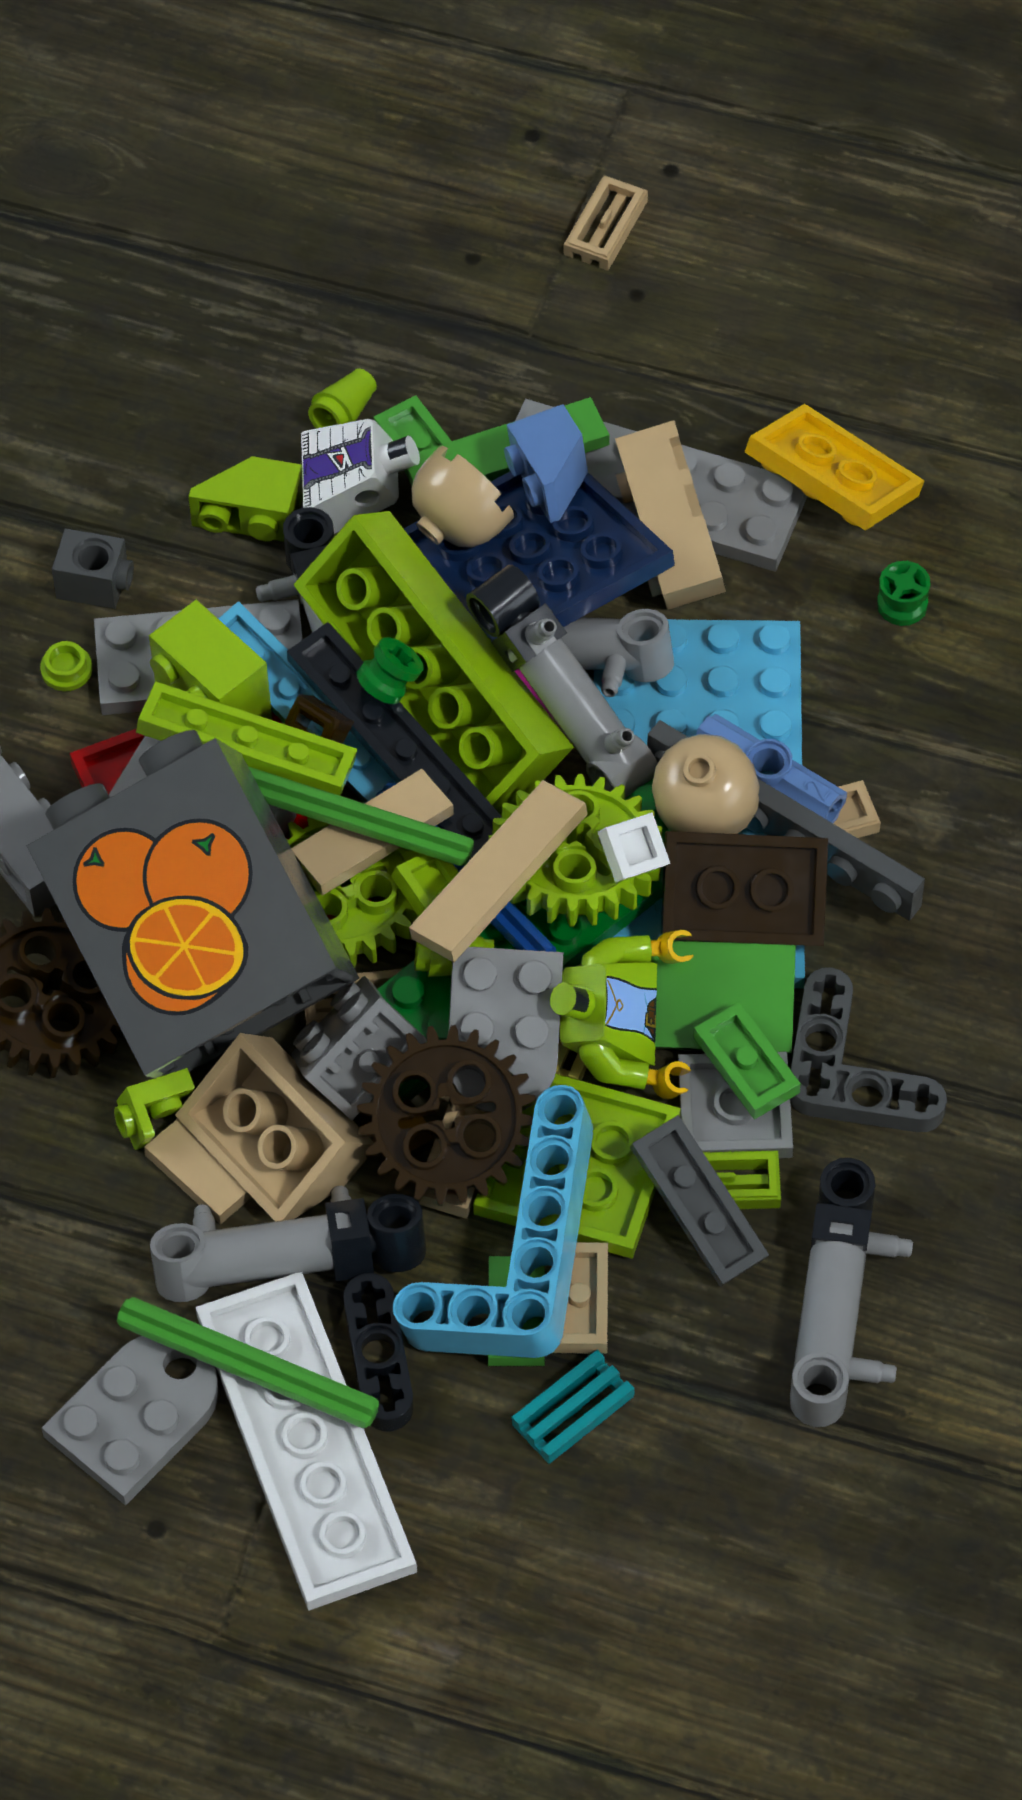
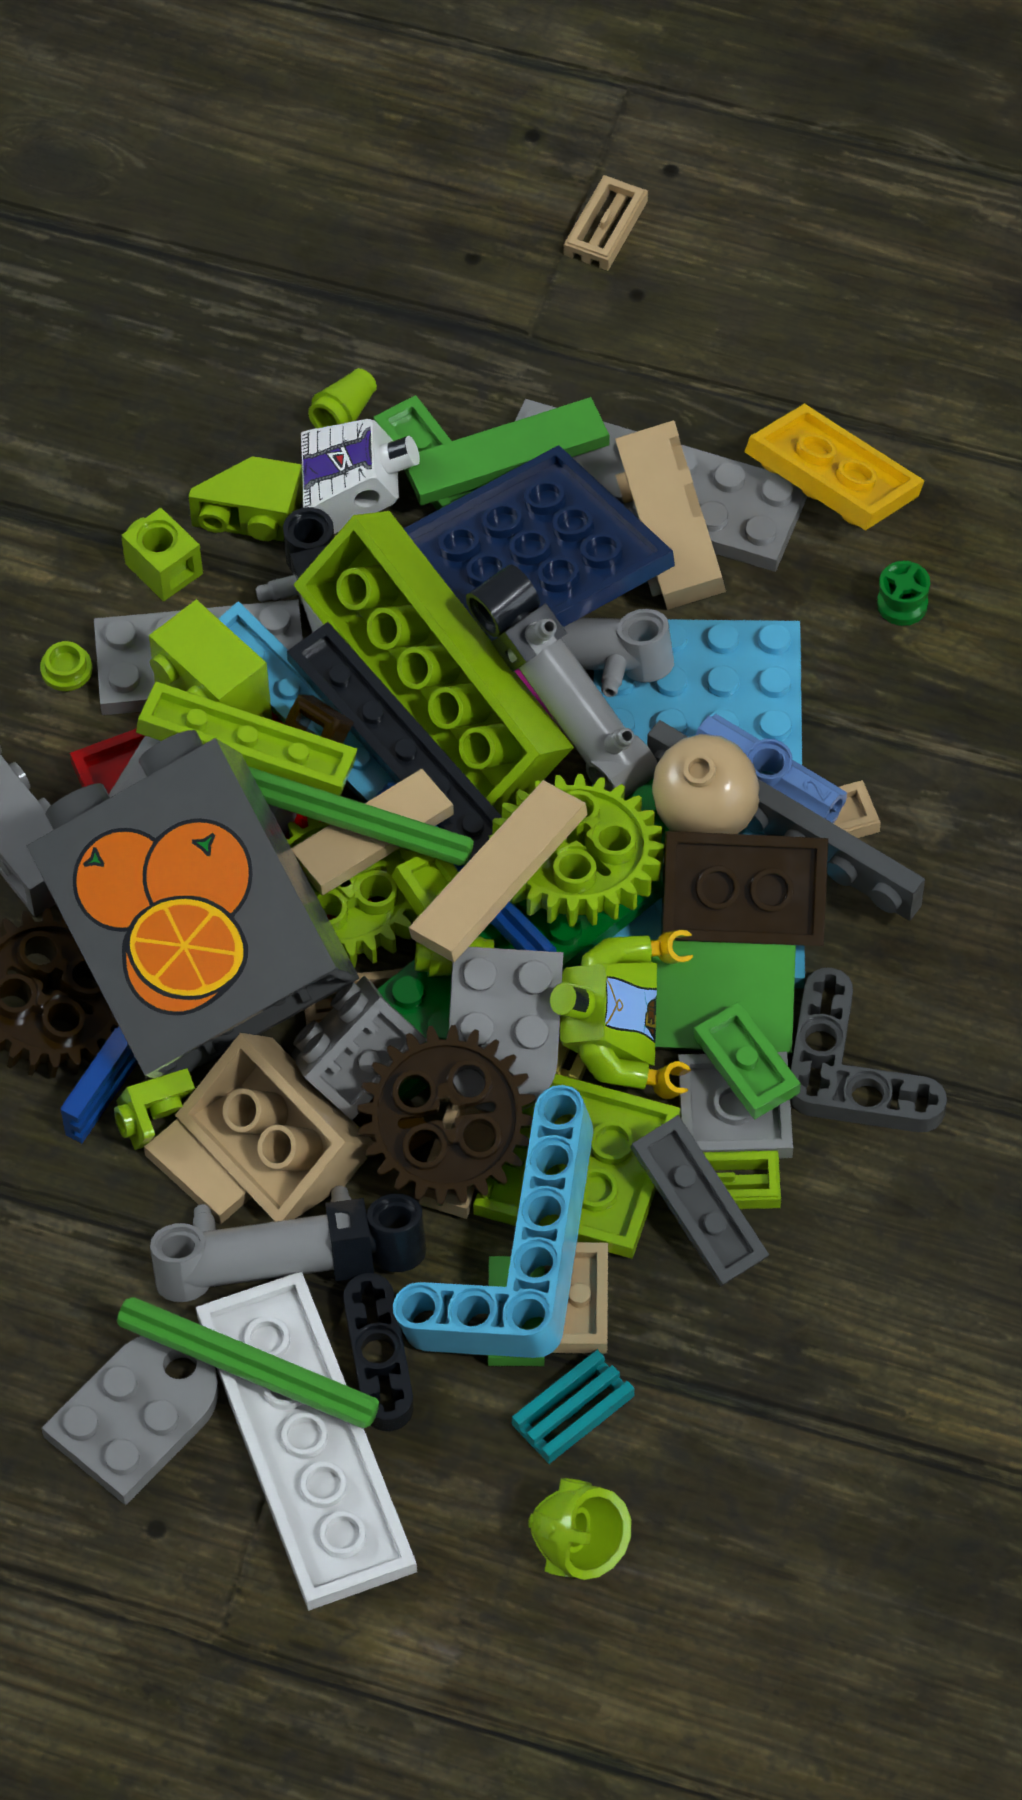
(85, 551): dark grey brick -> none
(98, 1086): none -> blue tile
(165, 570): none -> lime brick
(389, 670): green wheel -> none
(456, 502): tan cylinder -> none
(549, 457): medium blue slope -> none
(581, 1529): none -> lime helmet
(633, 847): white plate -> none
(834, 1292): light grey piece -> none

